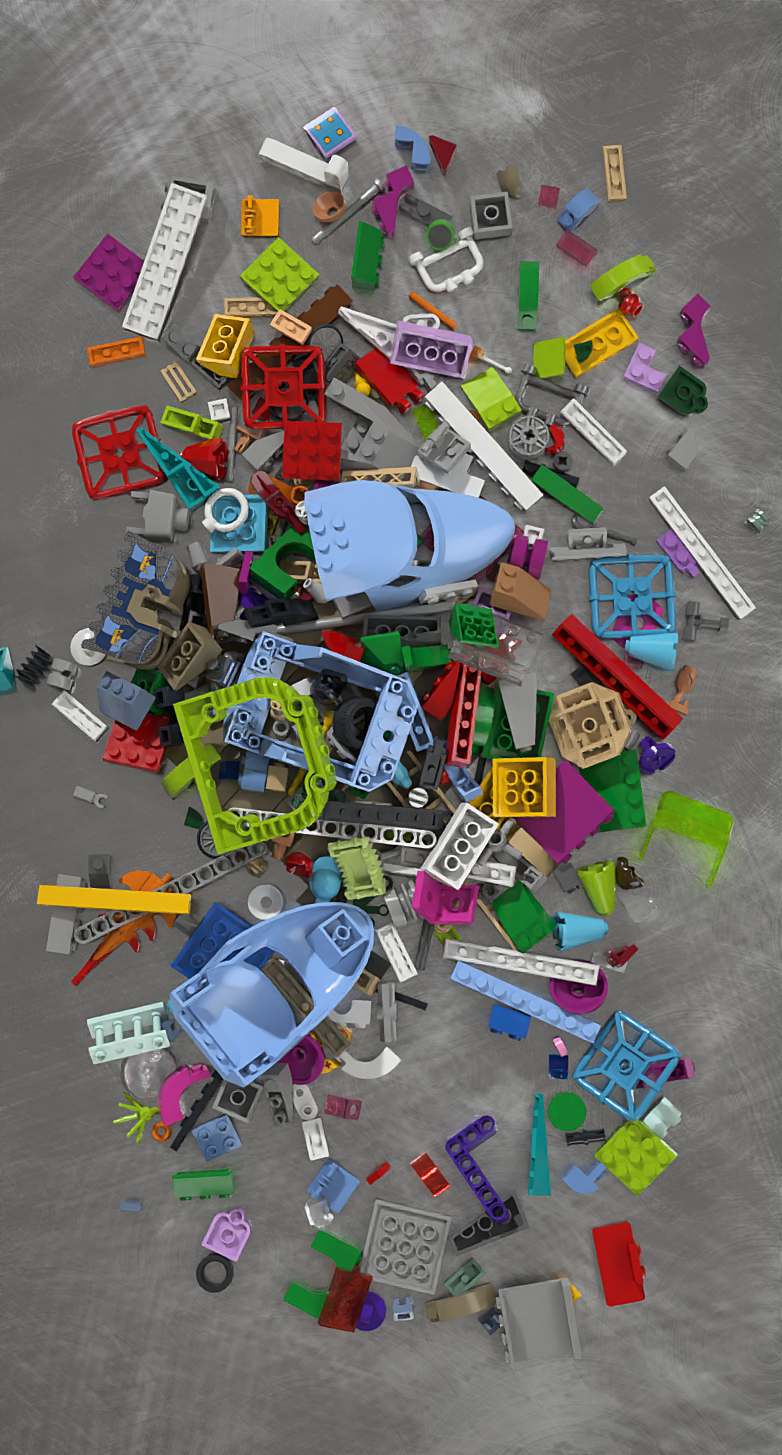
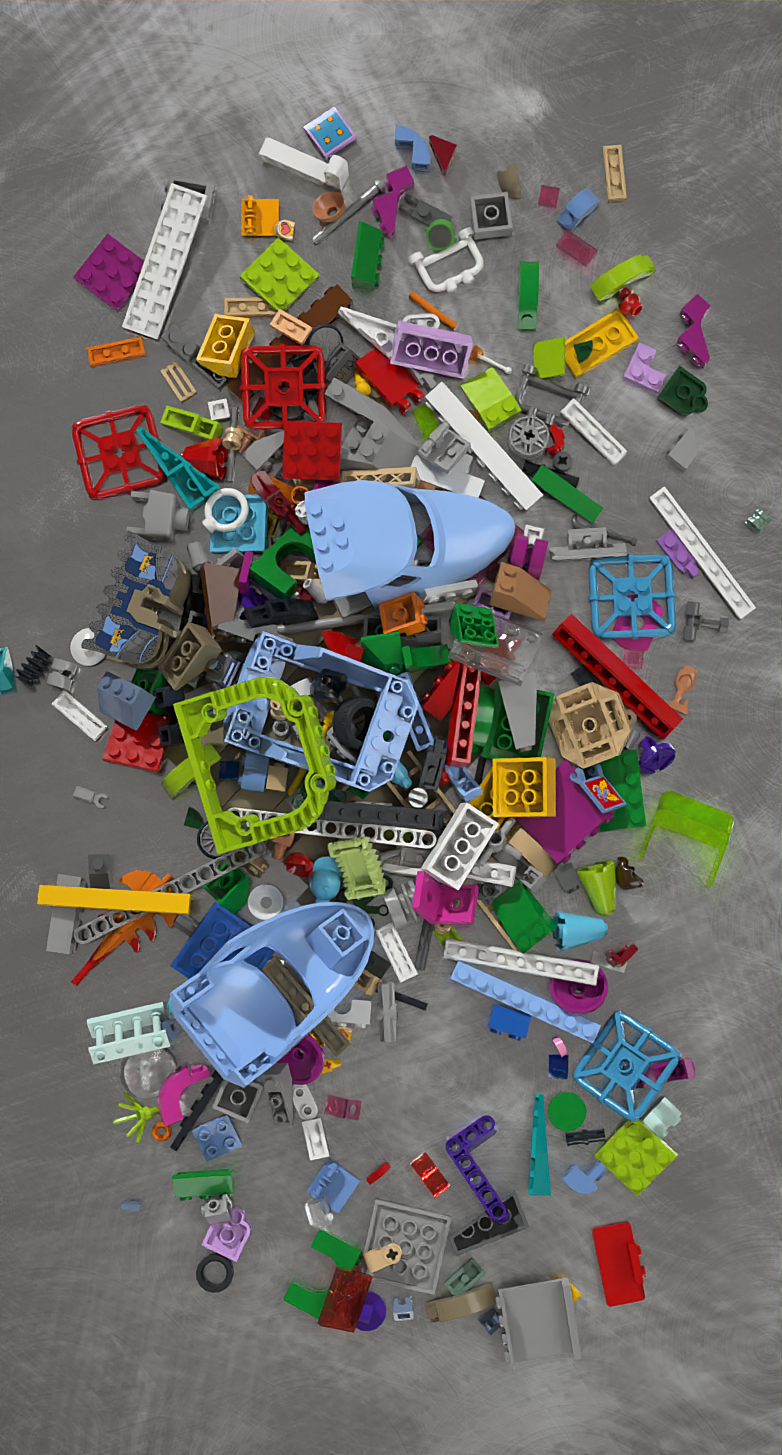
(217, 1209): none -> light grey brick
(229, 889): none -> green slope
(233, 438): none -> tan wheel
(284, 229): none -> tile
(369, 1069): white arch -> none
(379, 1258): none -> tan piece
(403, 614): none -> orange plate
(599, 789): none -> flag
(654, 649): medium azure cone -> none

